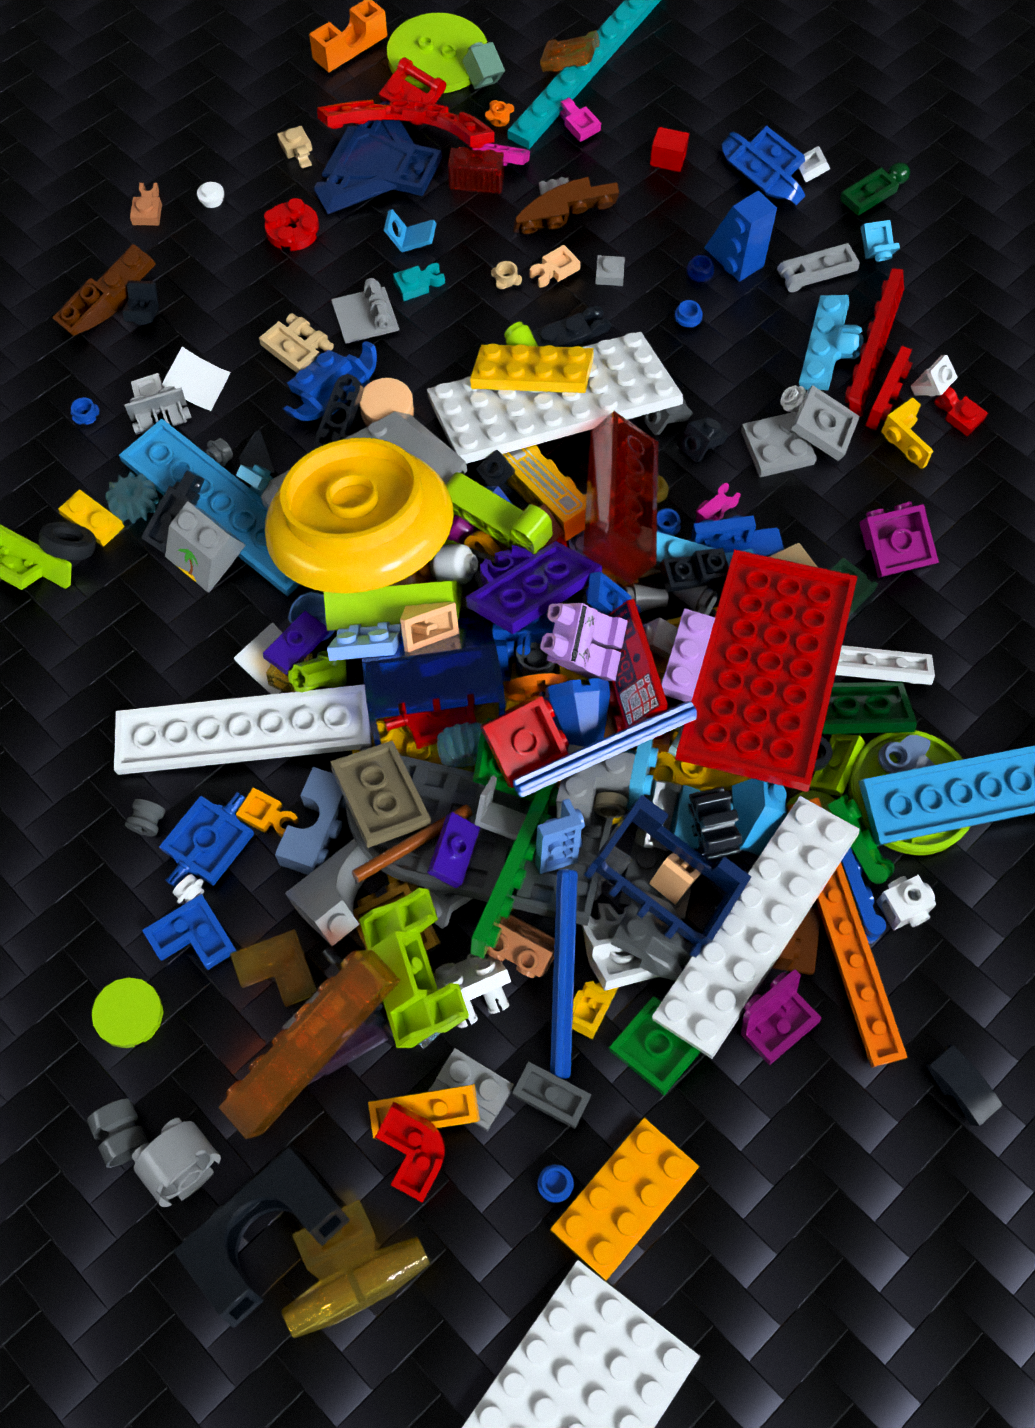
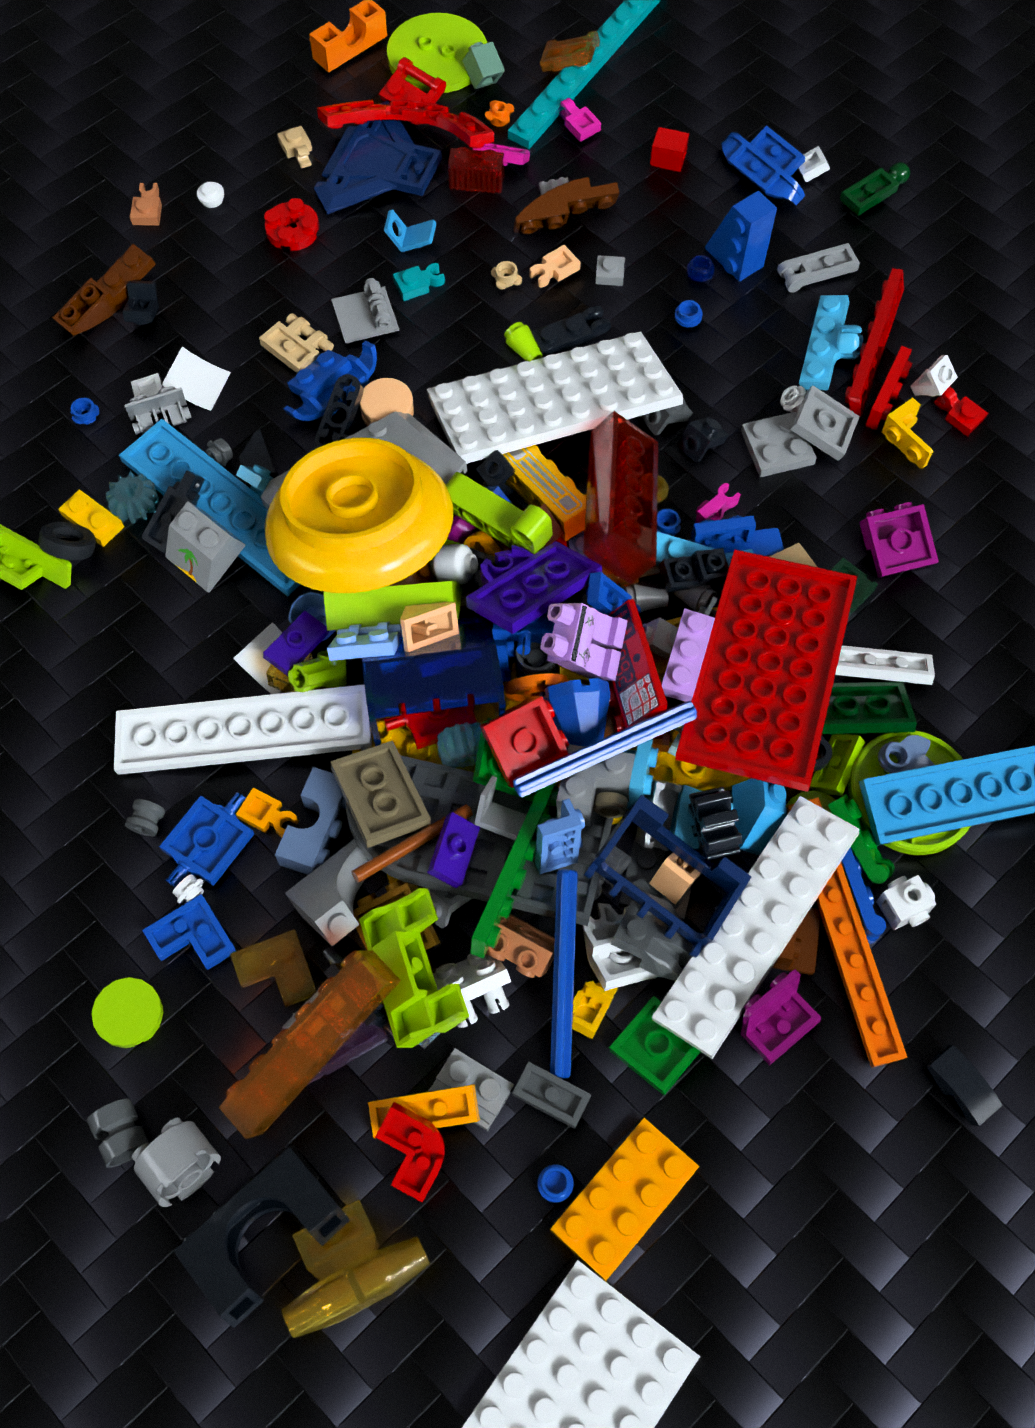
(532, 368): yellow plate -> none
(878, 240): medium azure bracket -> none

